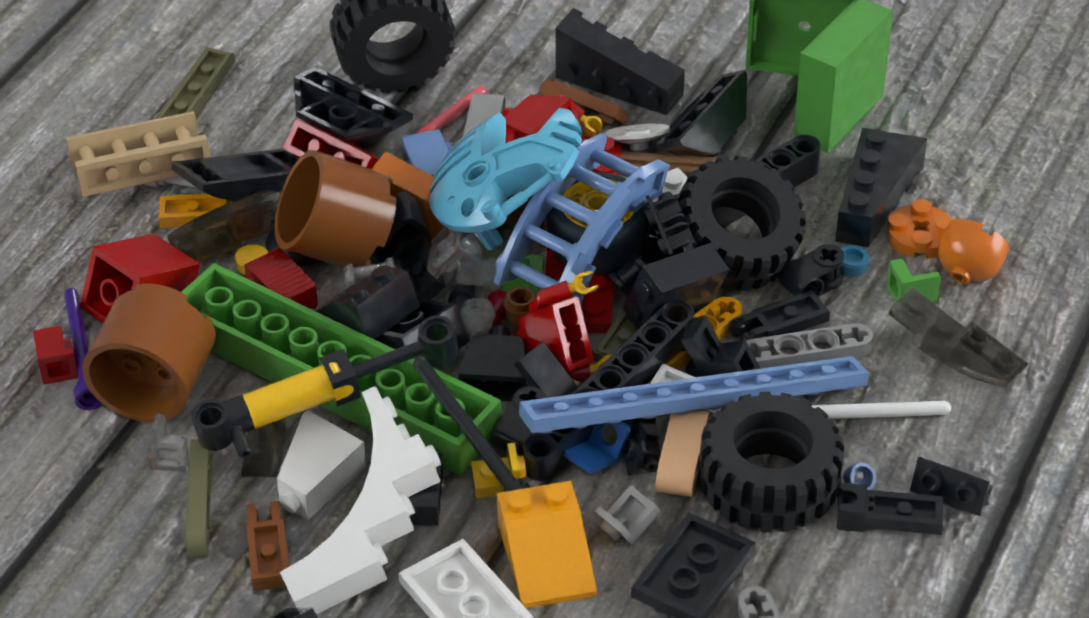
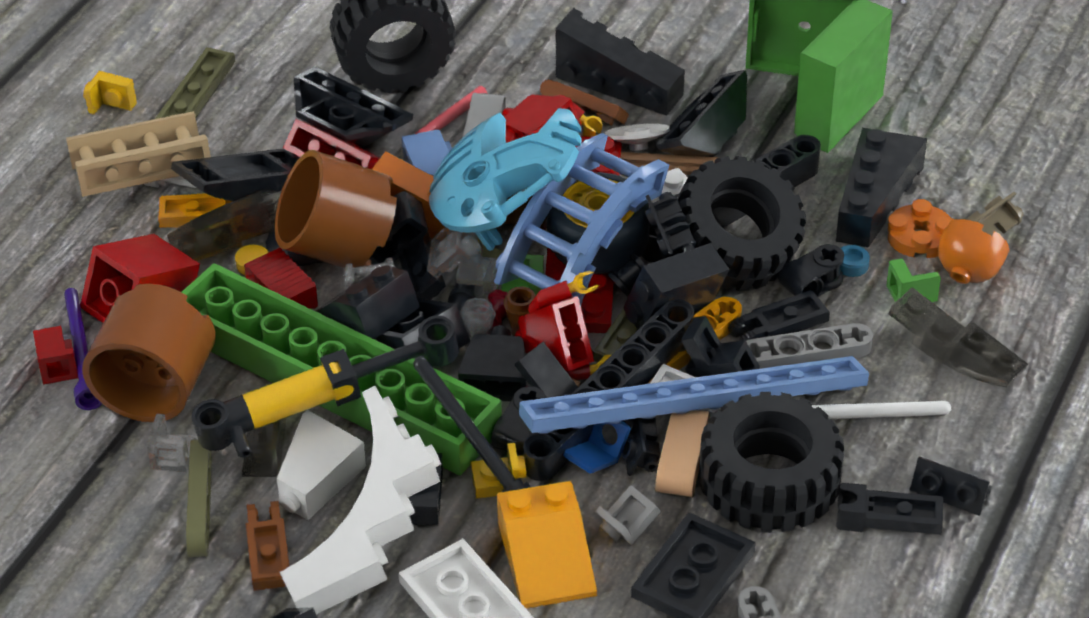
(109, 90): none -> yellow bracket
(869, 474): medium blue hinge -> none
(999, 213): none -> dark tan hinge

